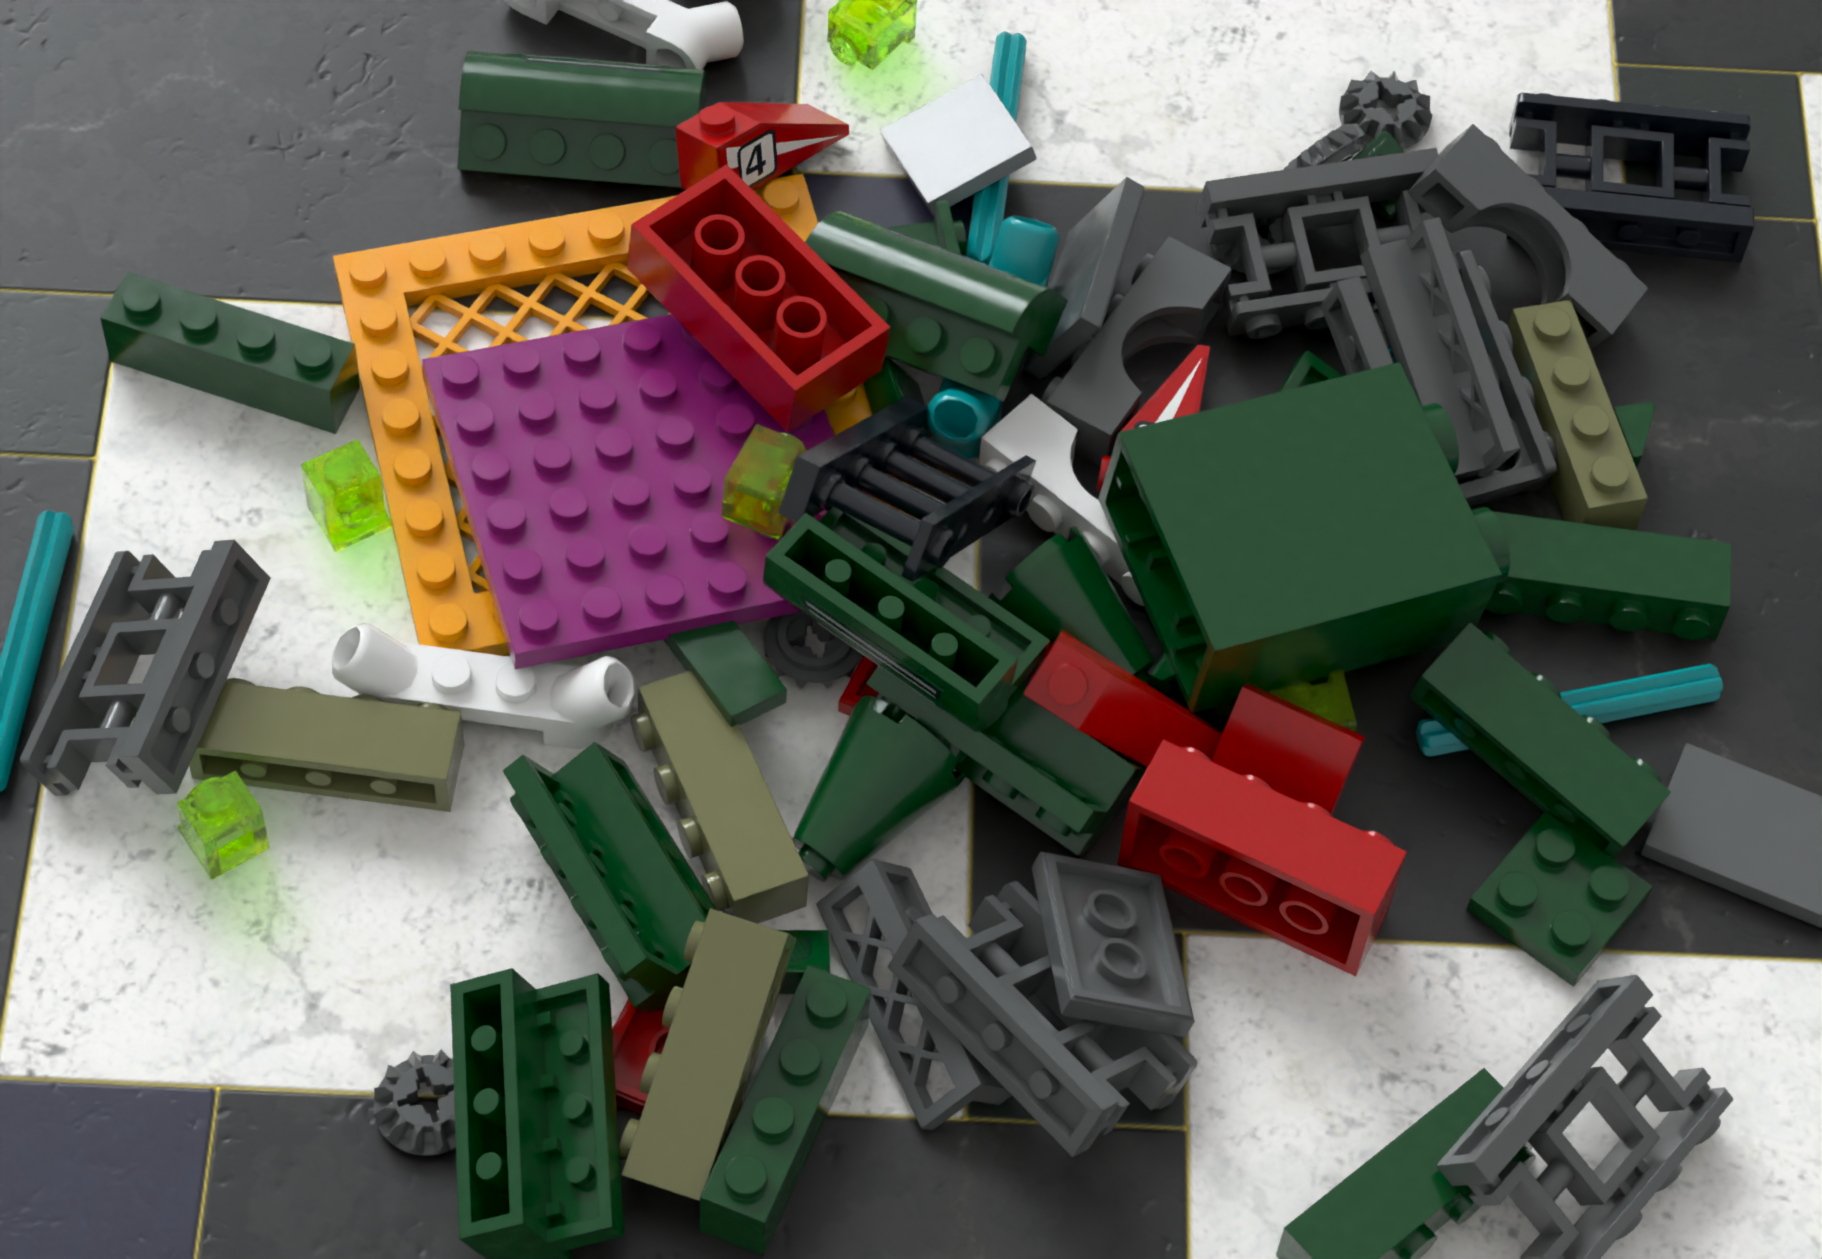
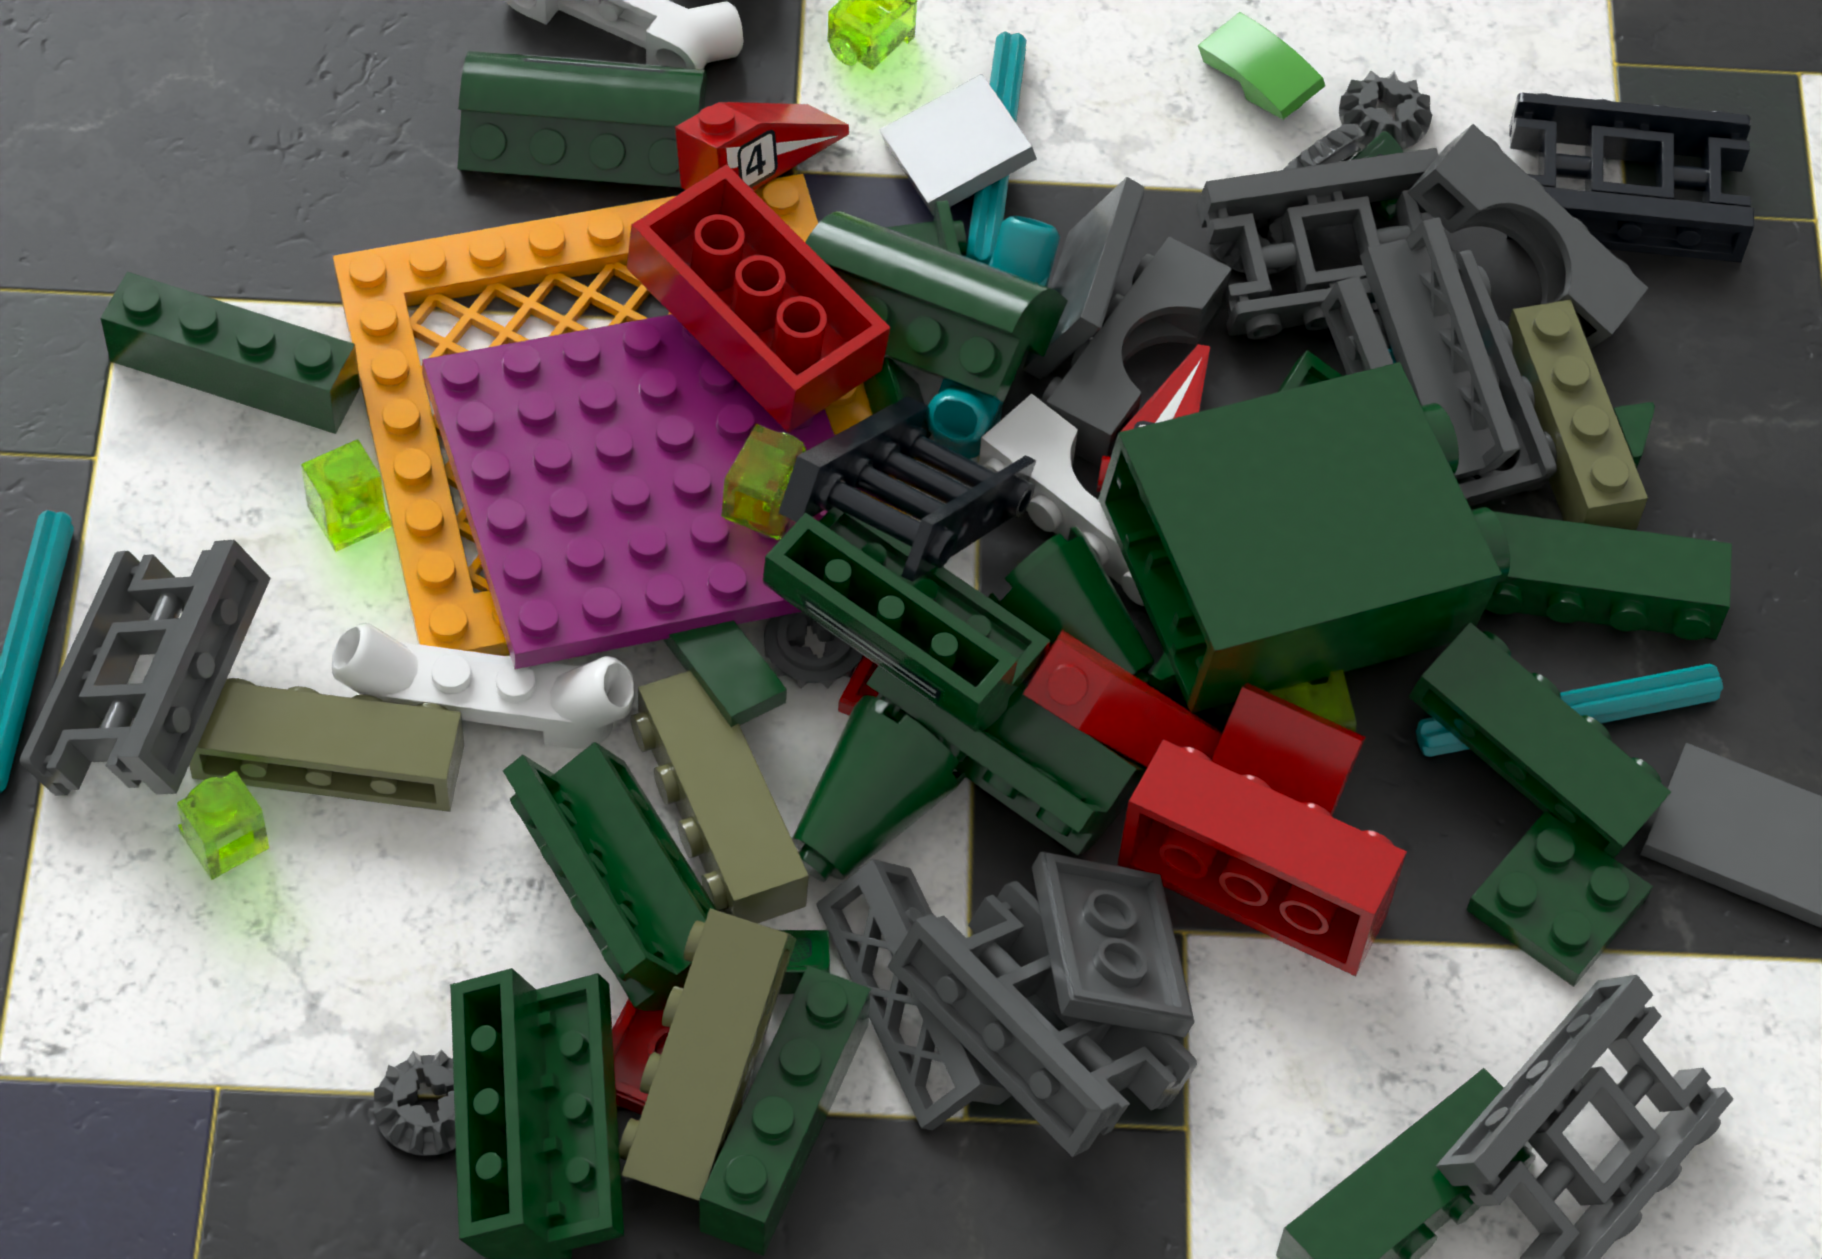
(1263, 64): none -> bright green slope

